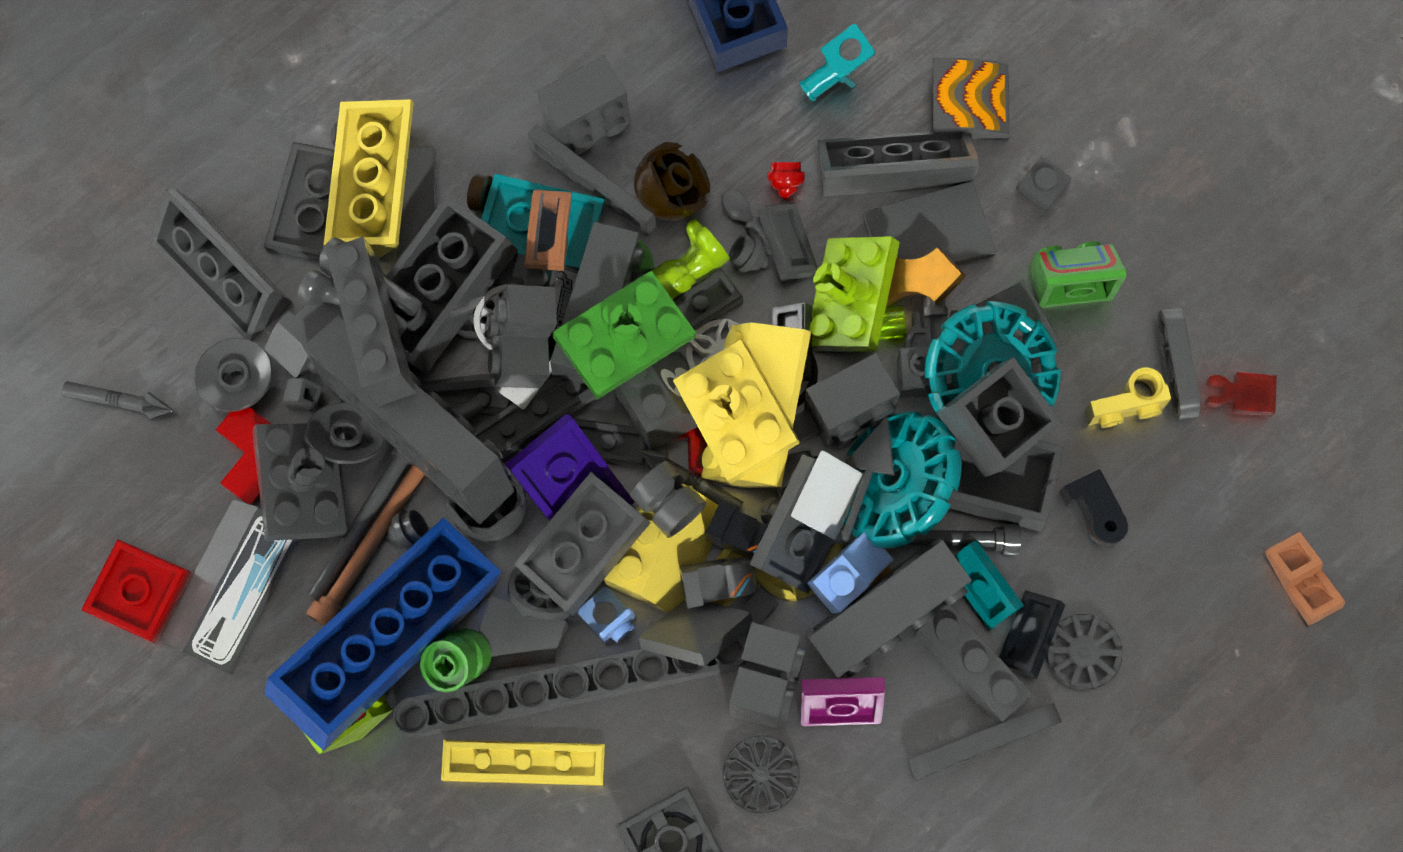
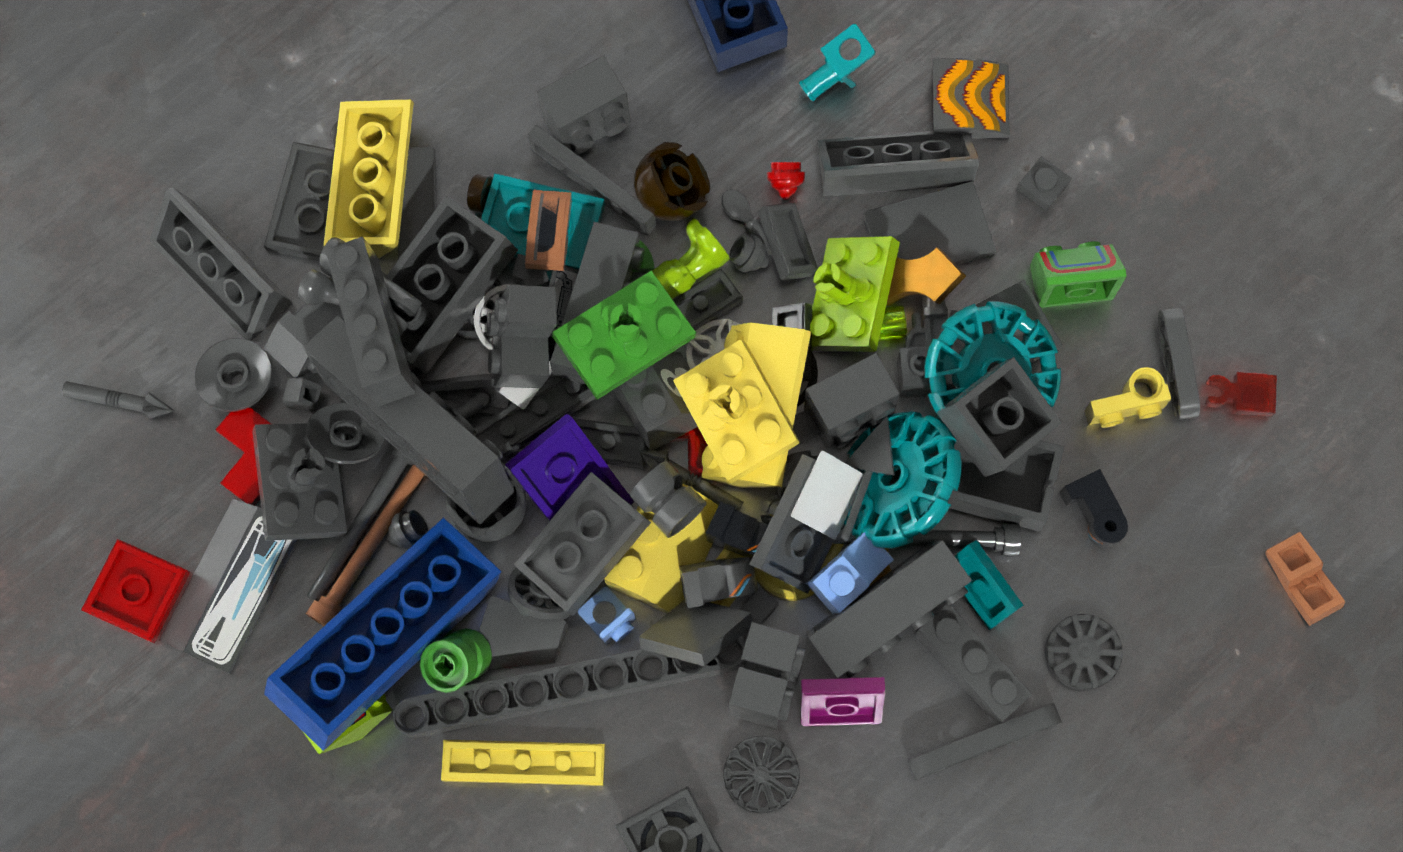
(1031, 633): black tile -> none

